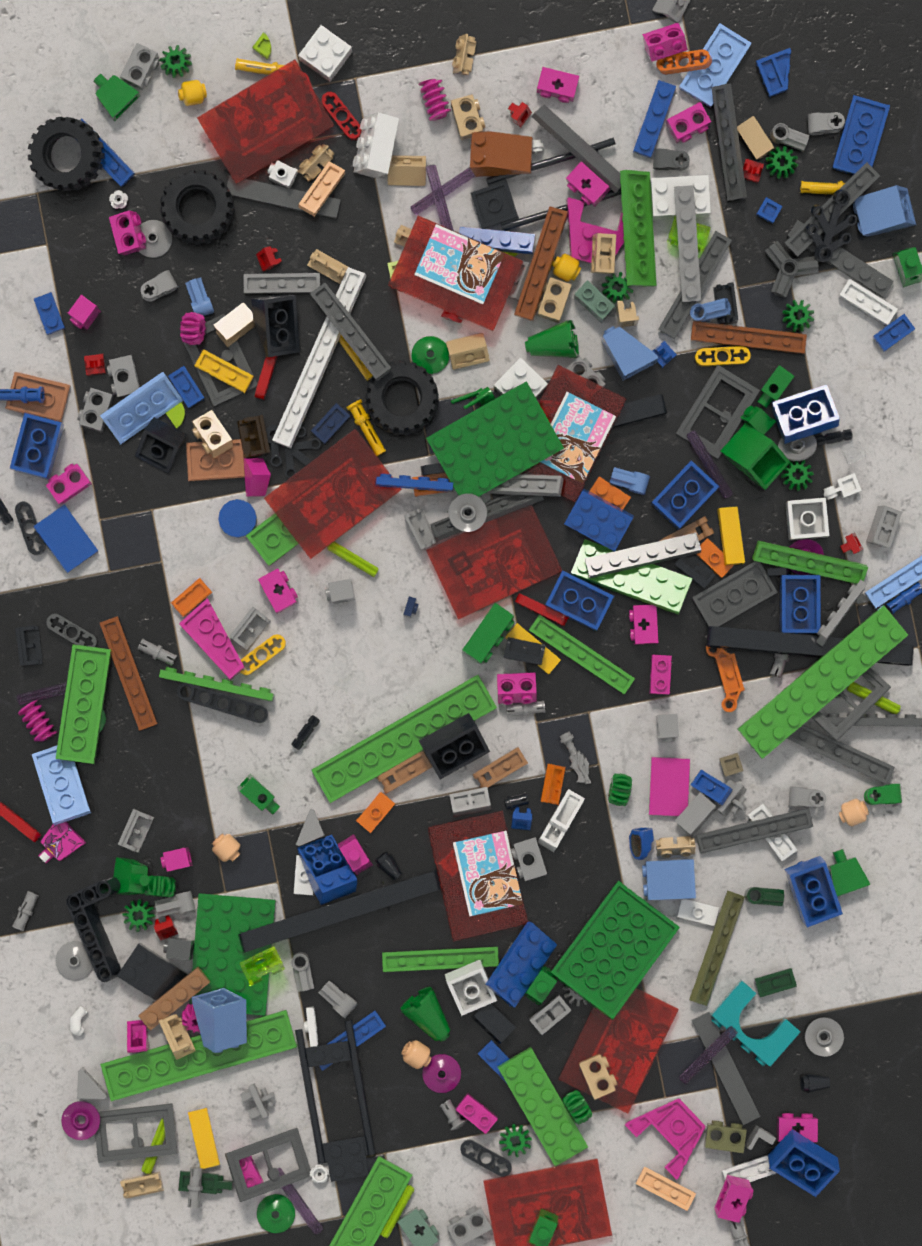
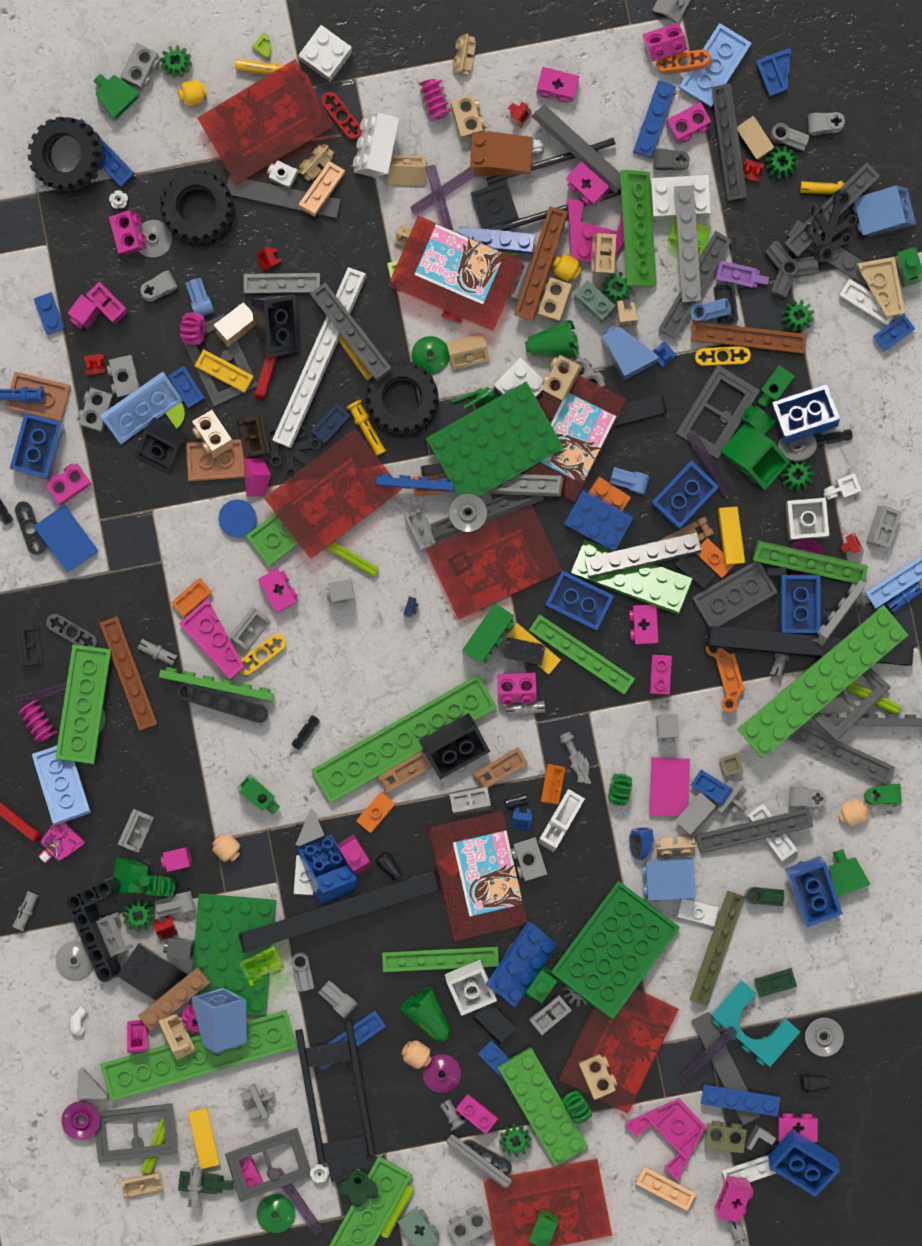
(107, 303): none -> dark pink brick
(112, 935): none -> light grey hinge
(311, 1027): white plate -> none
(327, 266): tan hinge -> none
(358, 1190): none -> dark green plate
(478, 1161): none -> light grey axle
(541, 609): red beam -> none
(566, 380): none -> tan brick
(739, 274): none -> medium lavender hinge
(740, 1100): none -> blue plate
(769, 210): blue plate -> none
(860, 135): blue plate -> none
(884, 284): none -> tan wing

